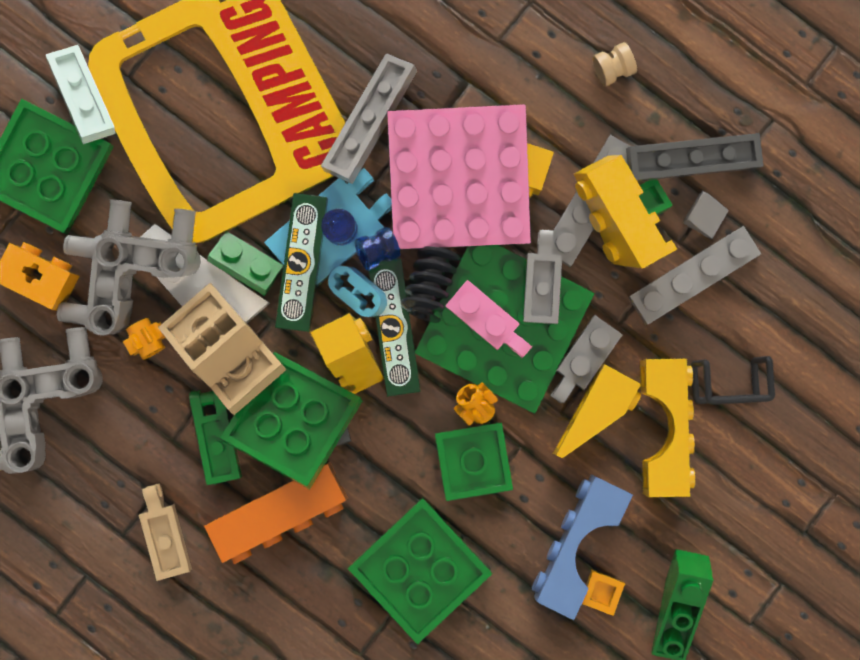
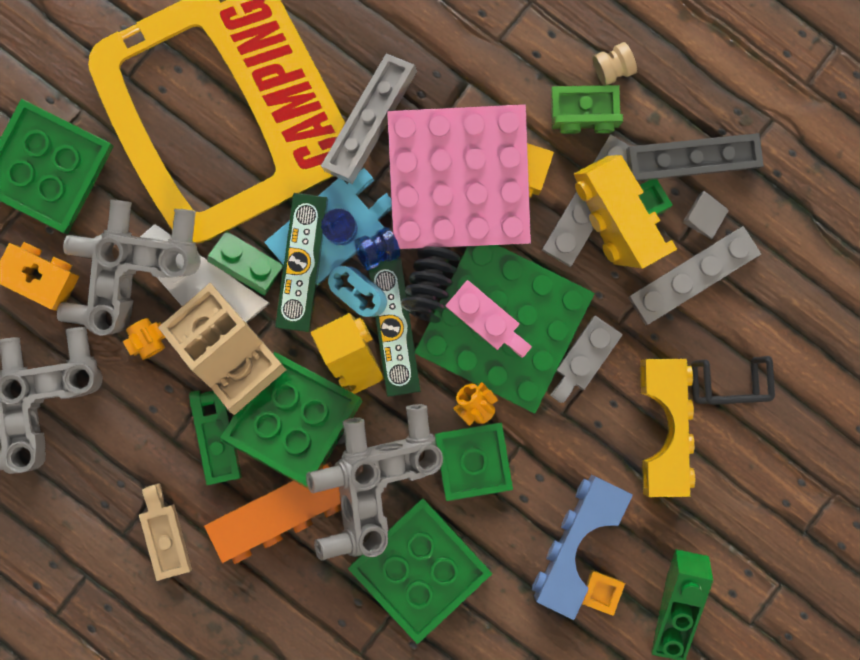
(80, 94): light aqua plate -> none
(362, 495): none -> light grey pin
(542, 282): light grey plate -> none
(585, 108): none -> bright green bracket
(602, 404): yellow slope -> none

